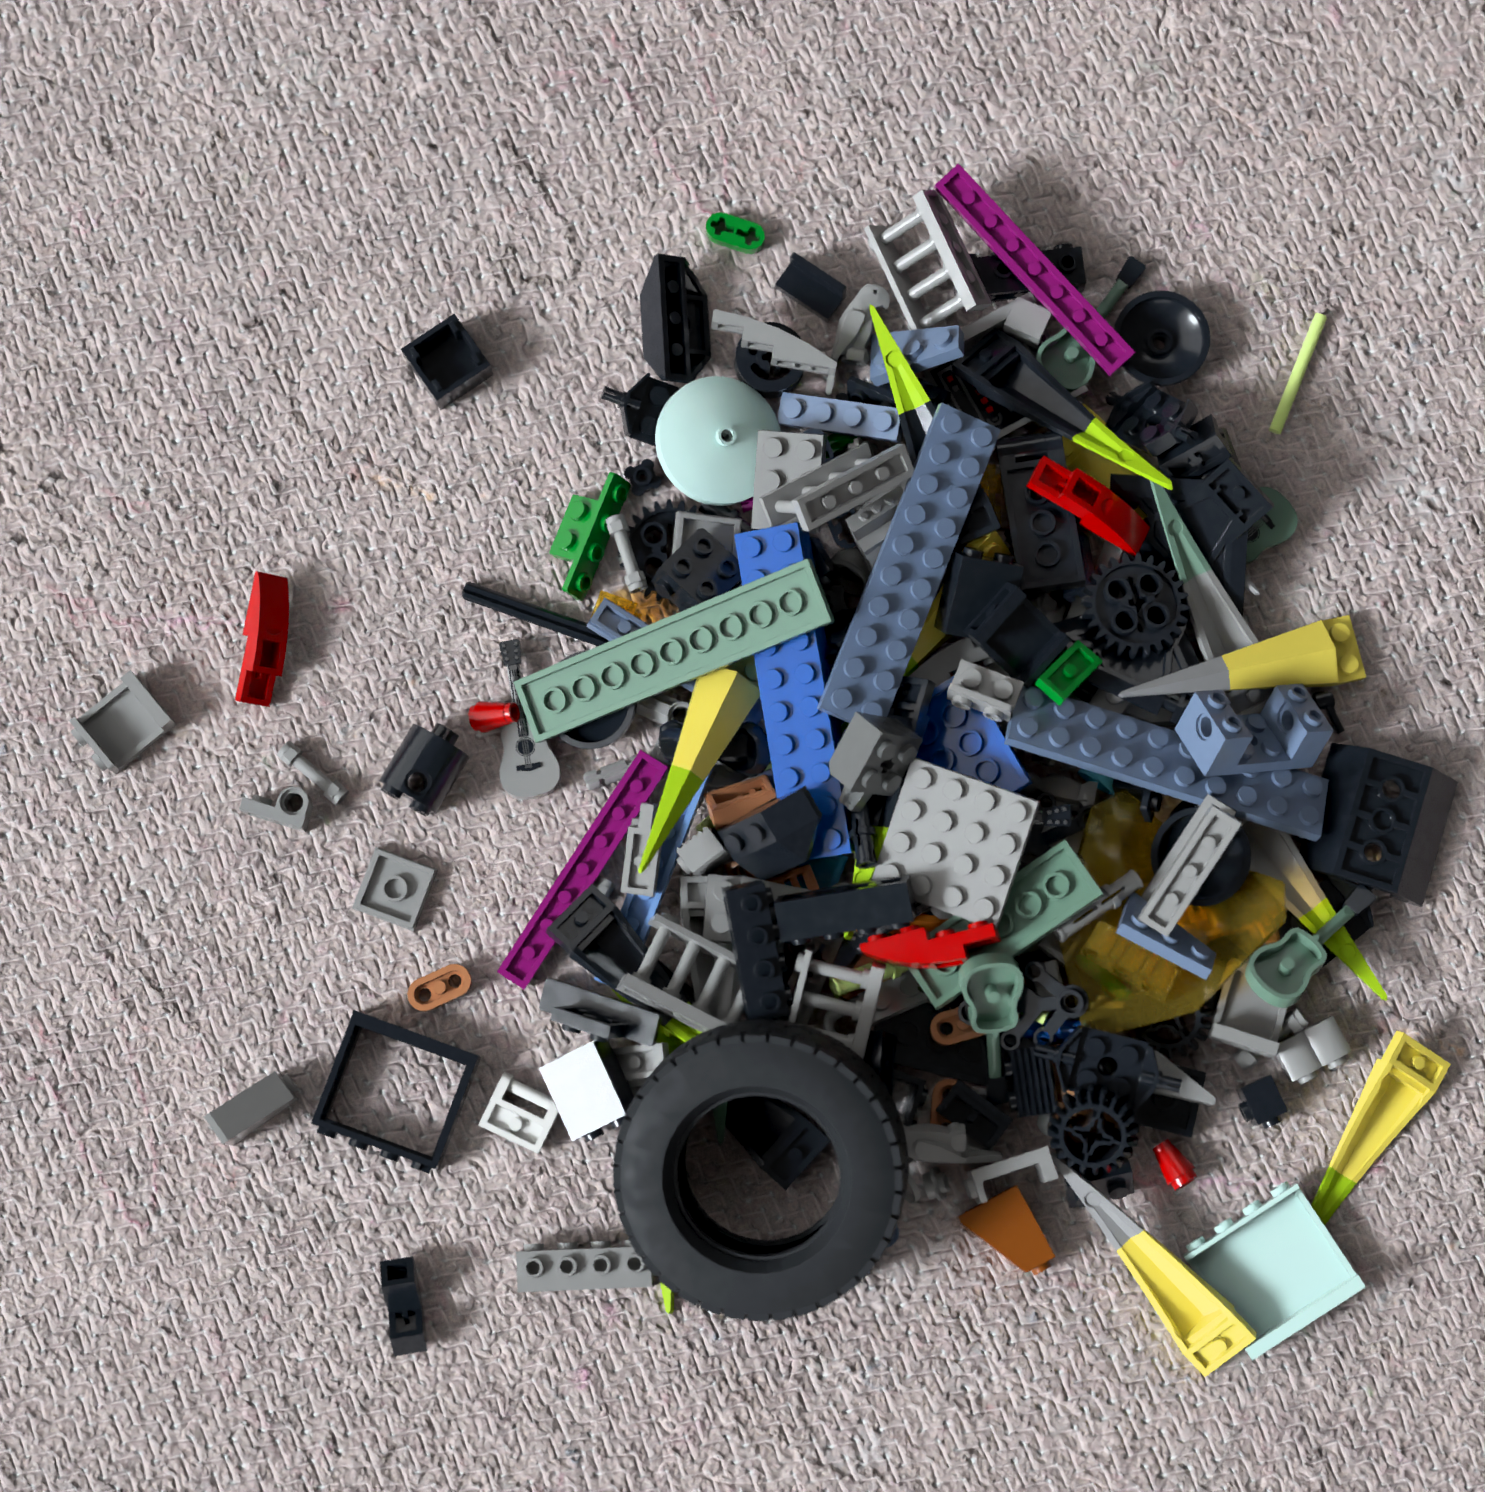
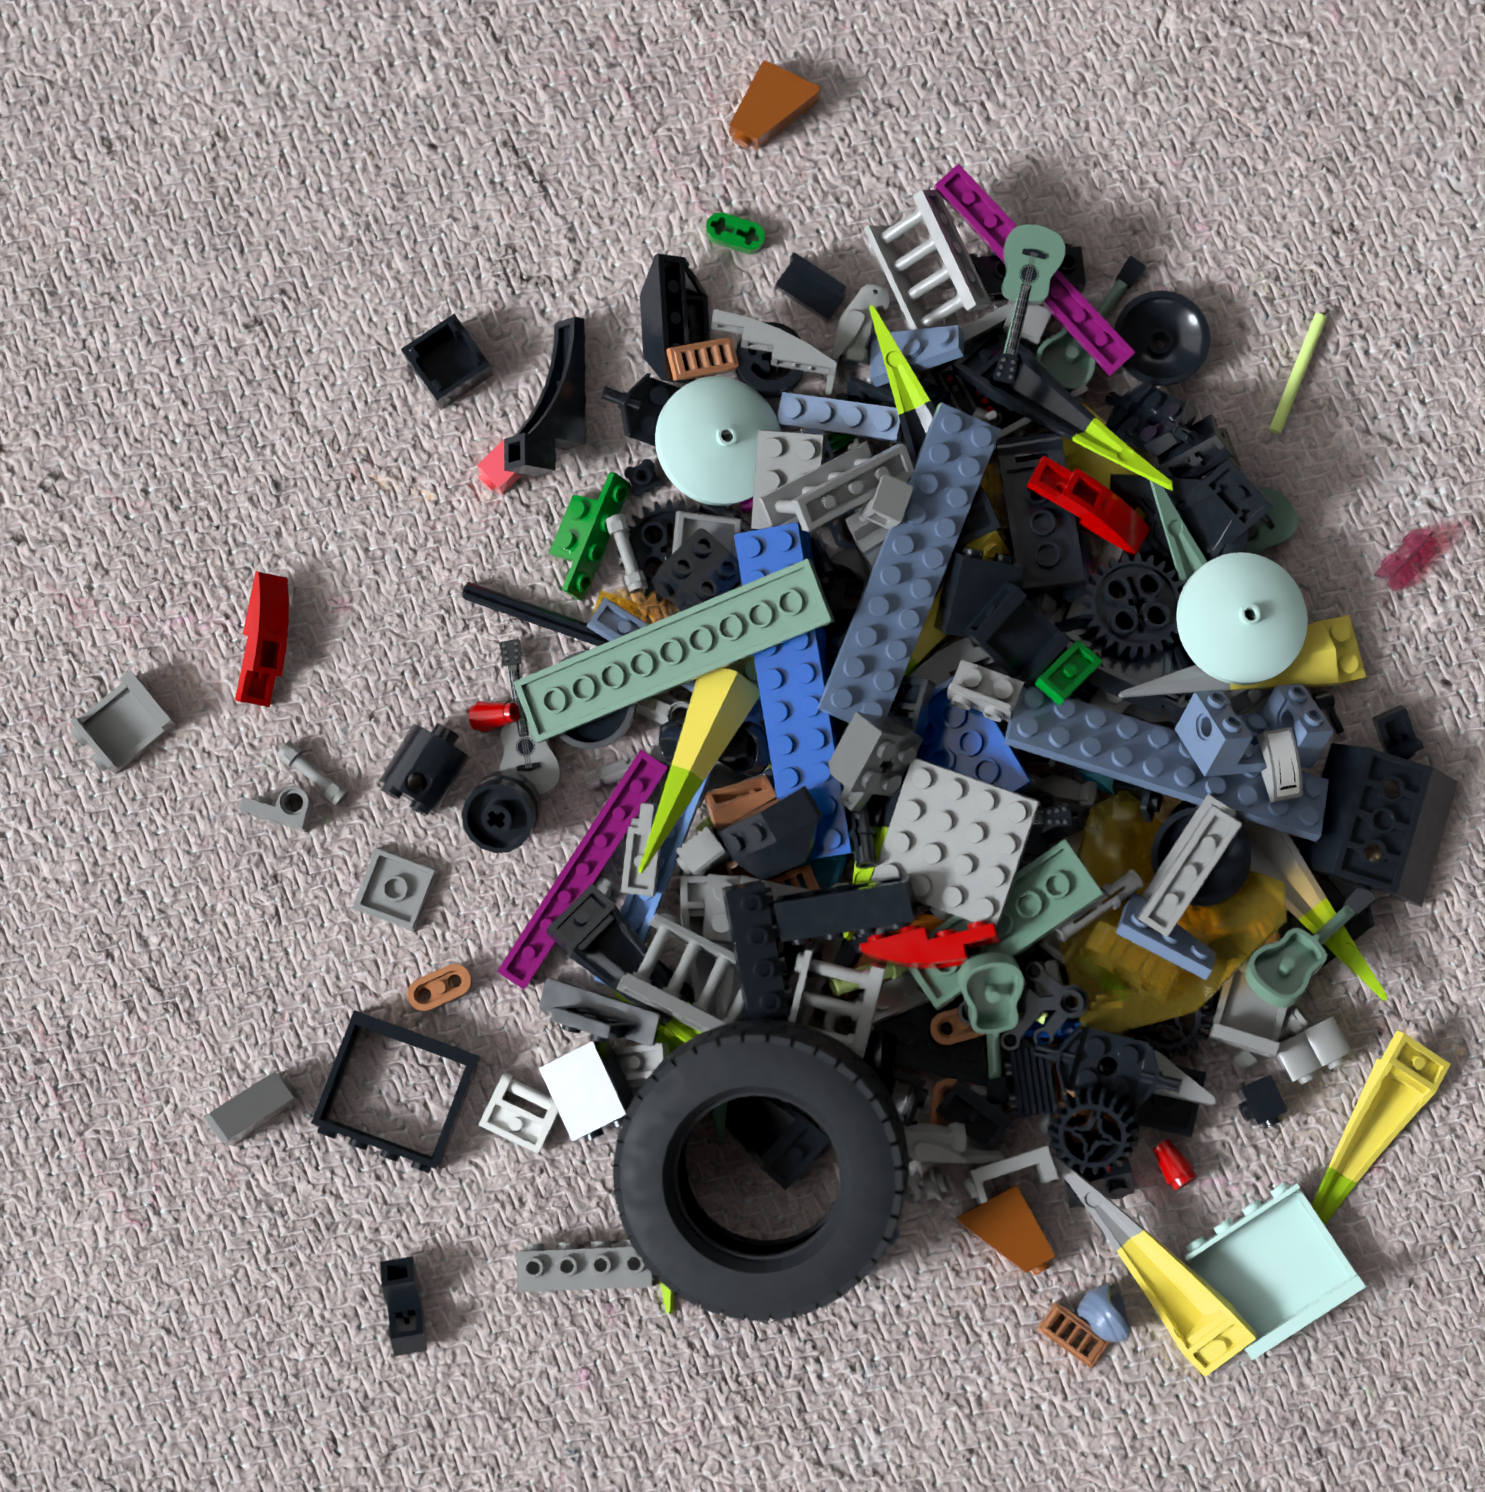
(493, 471): none -> coral brick
(501, 811): none -> black wheel
(560, 411): none -> black arch
(721, 354): none -> nougat slope
(771, 105): none -> dark orange slope
(888, 503): none -> light grey panel
(984, 415): none -> light grey hand
(1031, 260): none -> sand green piece
(1050, 1318): none -> nougat slope
(1105, 1313): none -> sand blue hair
(1220, 635): none -> light aqua dish
(1283, 768): none -> slope
(1397, 733): none -> black bracket
(1416, 547): none -> clear pink hinge

